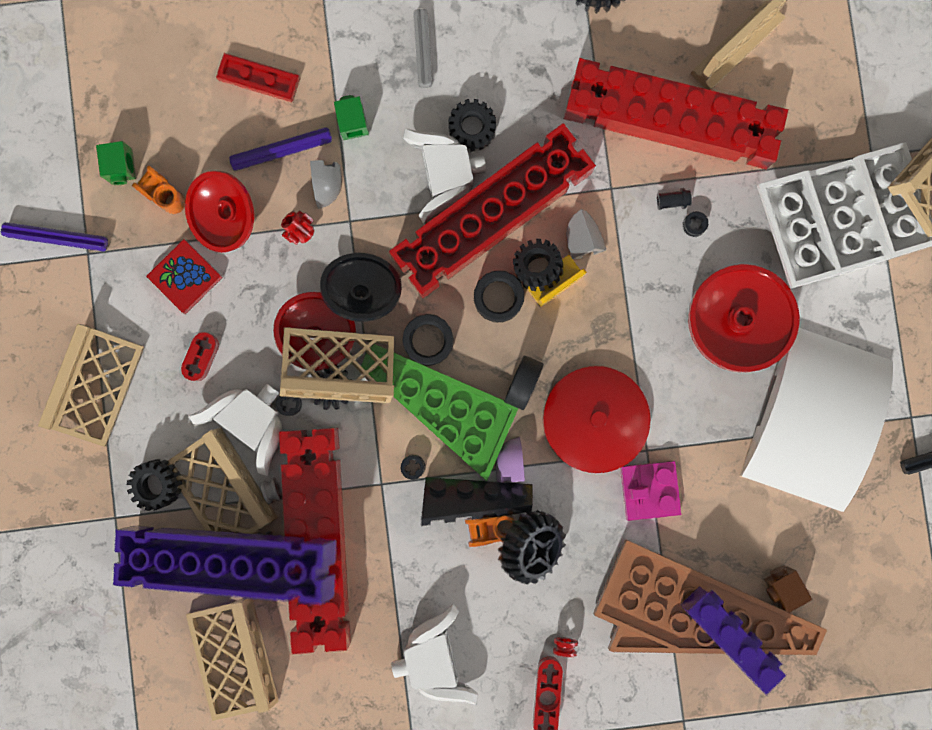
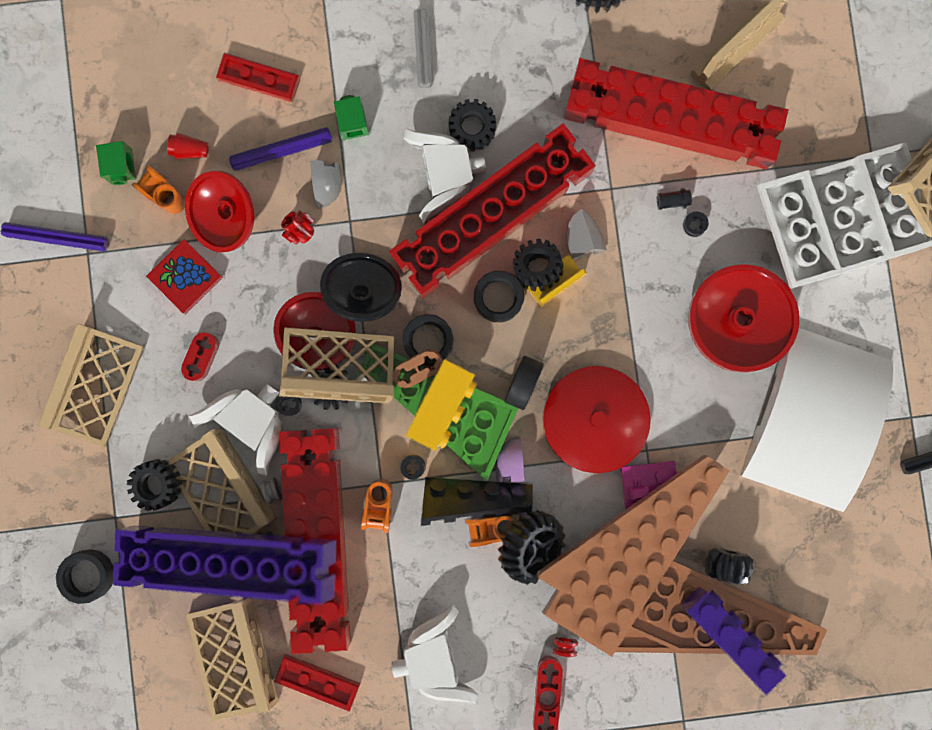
(64, 578): none -> black tyre
(186, 147): none -> red cone
(317, 682): none -> red tile
(377, 511): none -> orange piece
(421, 373): none -> nougat beam
(441, 406): none -> yellow brick
(617, 567): none -> nougat wing
(729, 566): none -> black gear
(787, 588): reddish brown brick -> none

